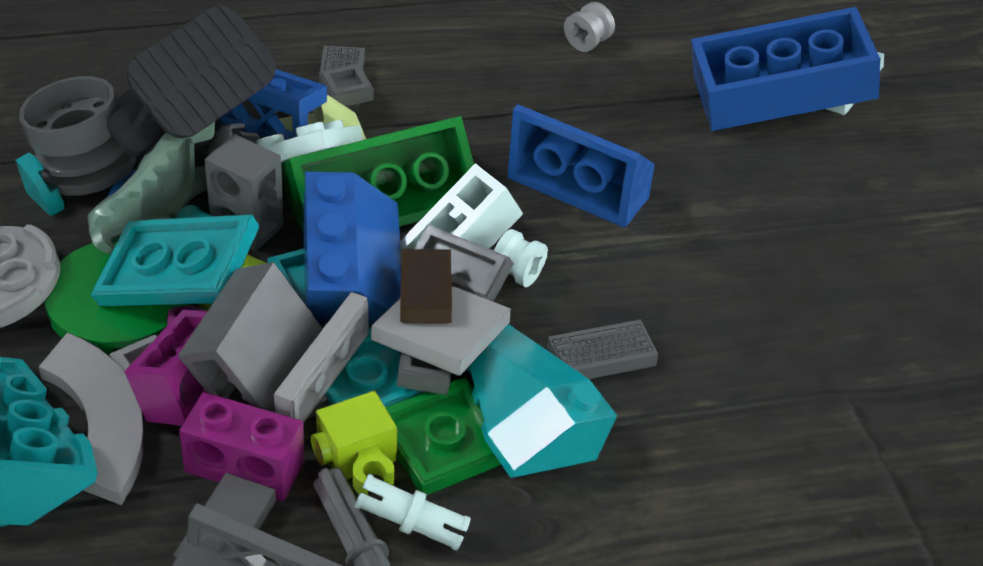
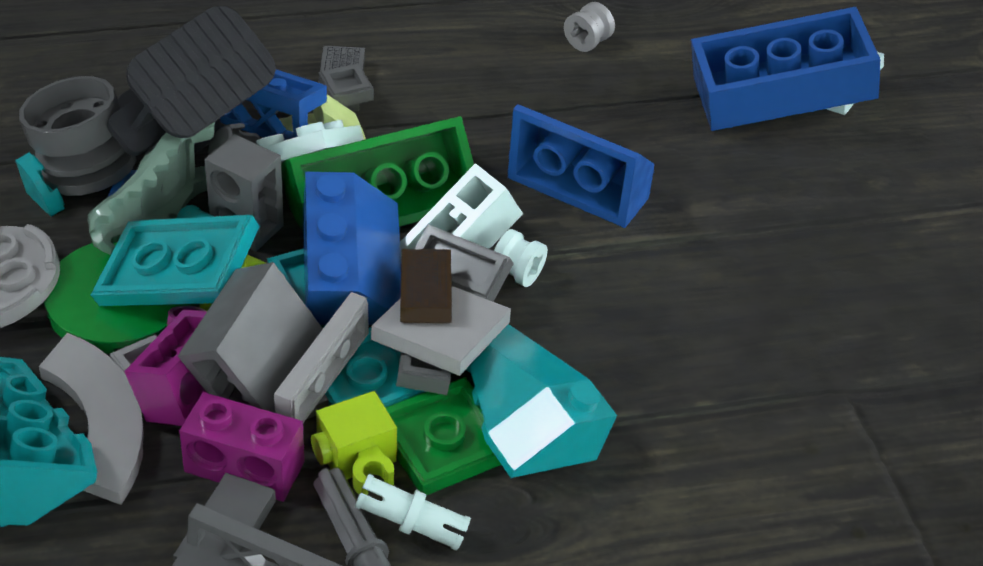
(605, 349): dark grey tile -> none

